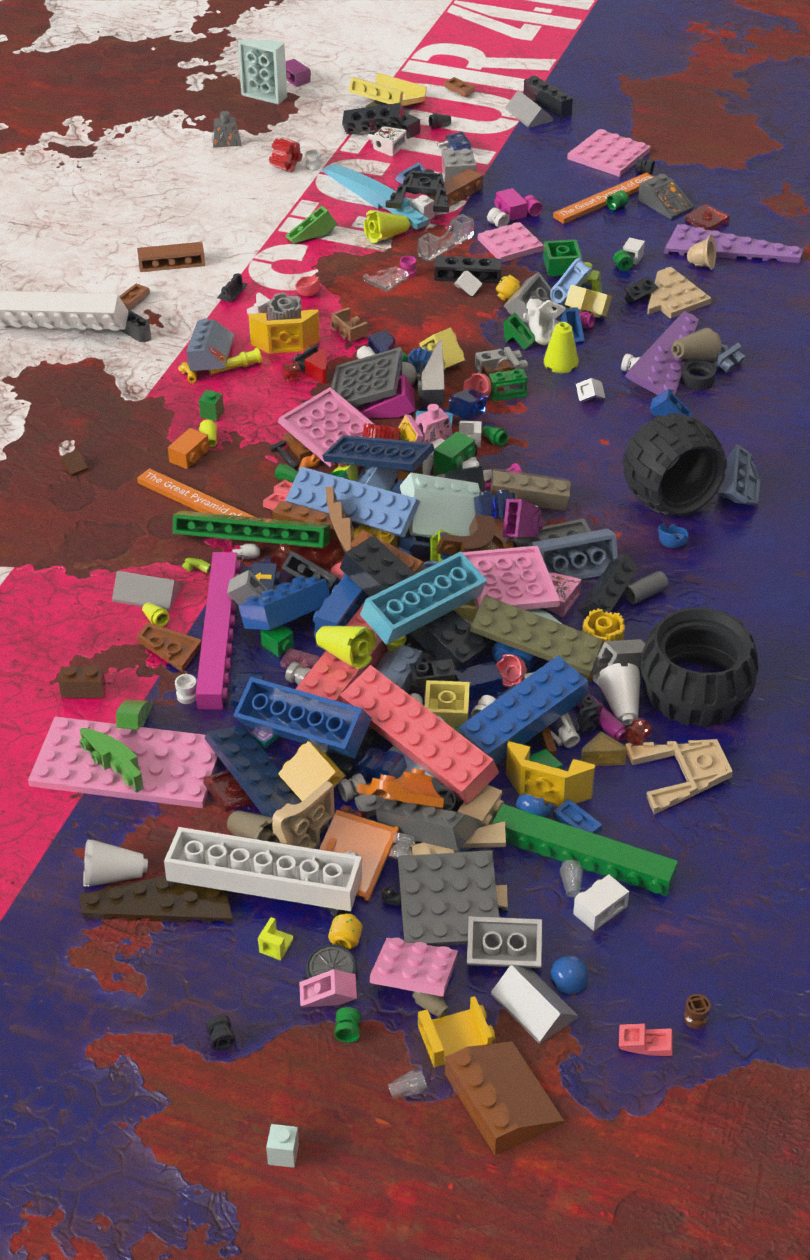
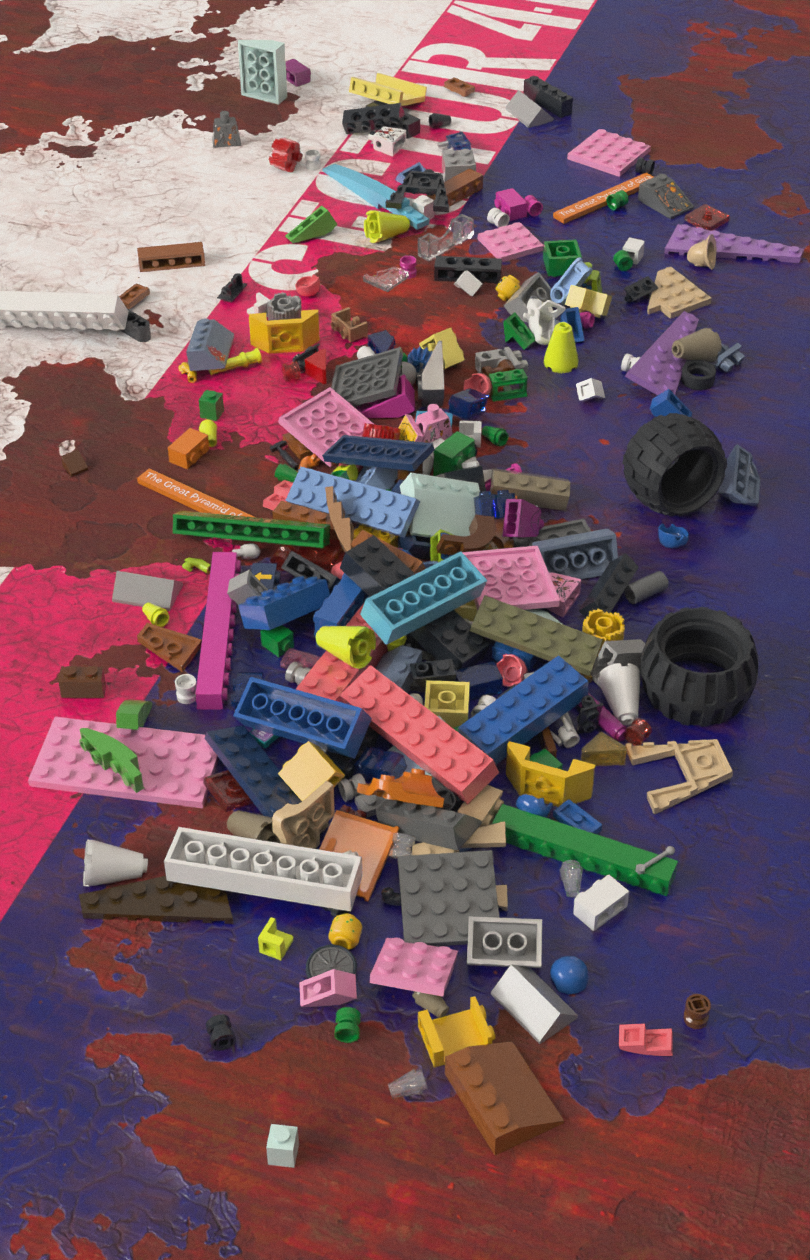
(640, 868): none -> light grey hinge

